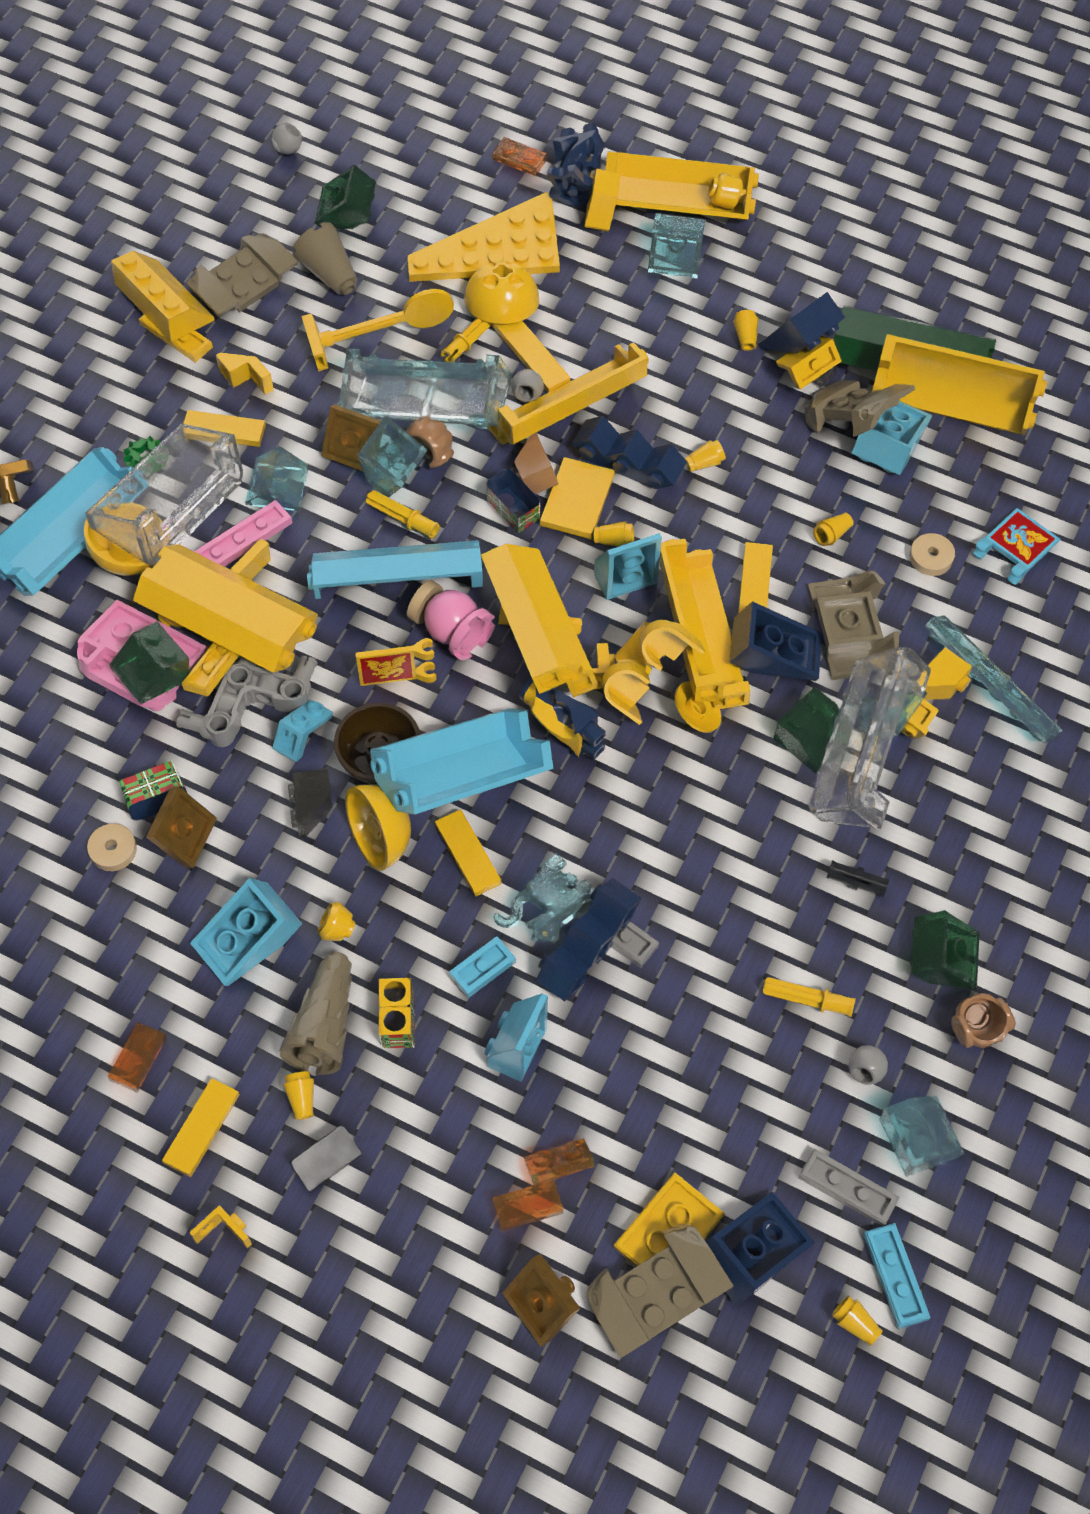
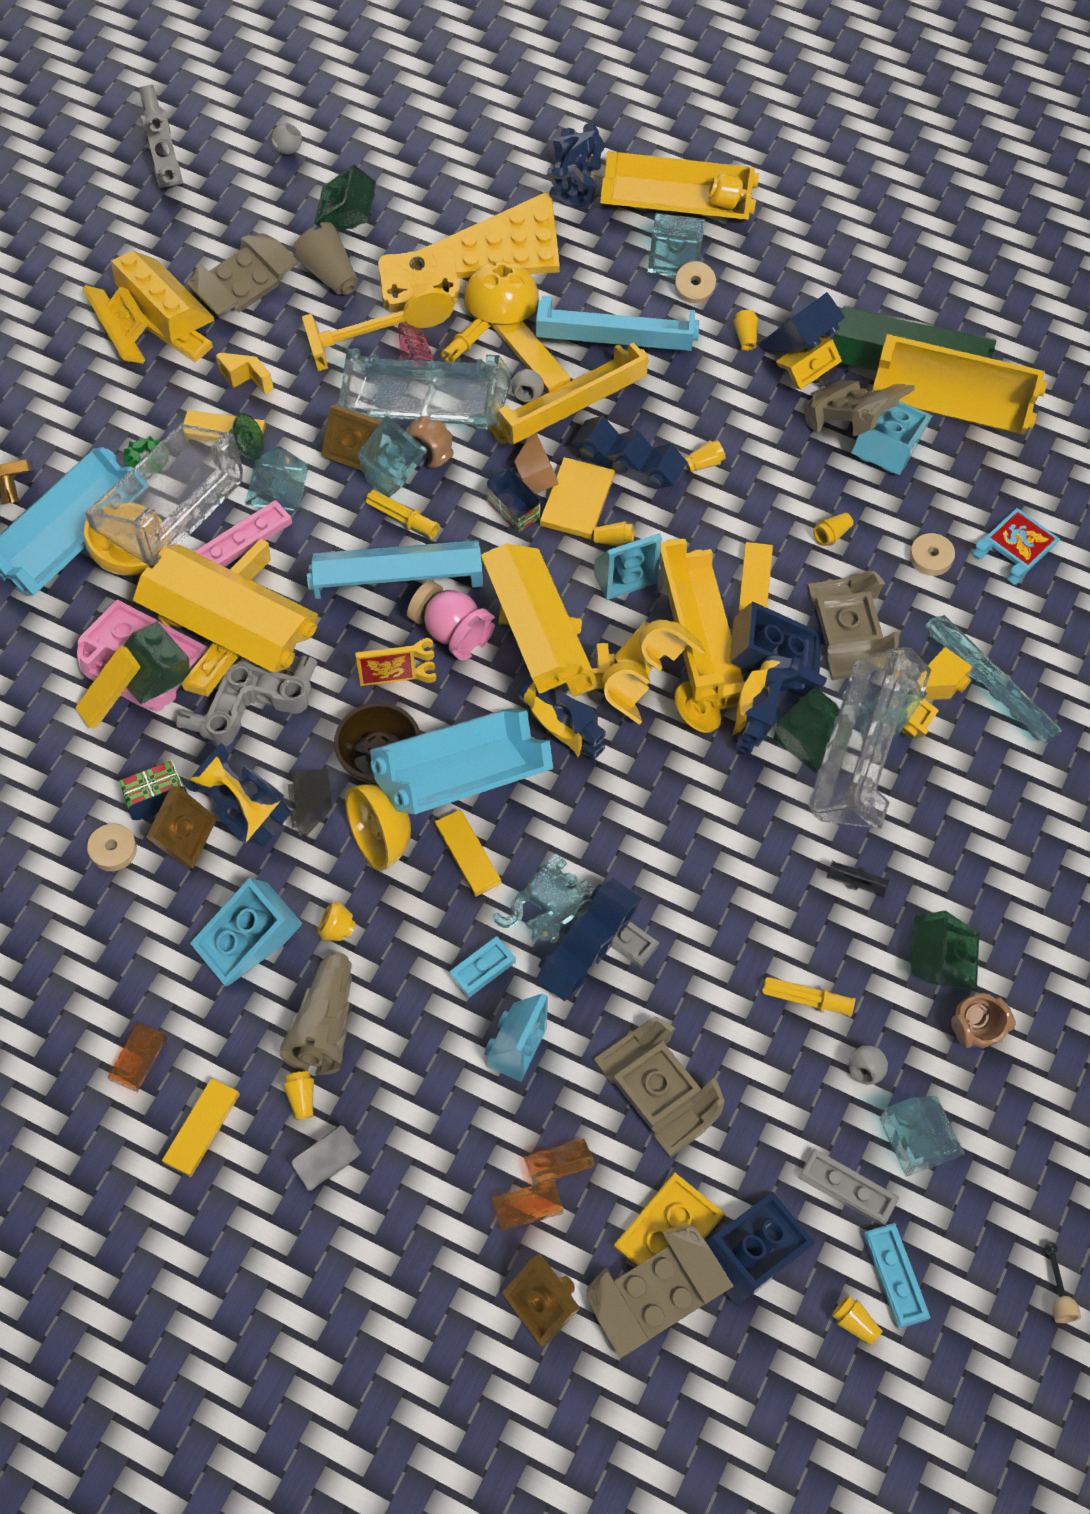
(107, 687): none -> yellow tile
(120, 319): none -> yellow bracket
(157, 130): none -> light grey pin
(217, 1216): yellow bracket -> none
(248, 436): none -> clear green piece
(251, 806): none -> dark blue hips
(296, 726): medium azure bracket -> none
(399, 1038): yellow piece -> none
(400, 277): none -> yellow axle
(413, 344): none -> clear pink slope
(519, 156): clear orange plate -> none
(603, 200): yellow slope -> none
(615, 328): none -> medium azure panel
(661, 1086): none -> dark tan piece
(695, 271): none -> tan piece
(759, 697): none -> dark blue hips
(1064, 1308): none -> hinge

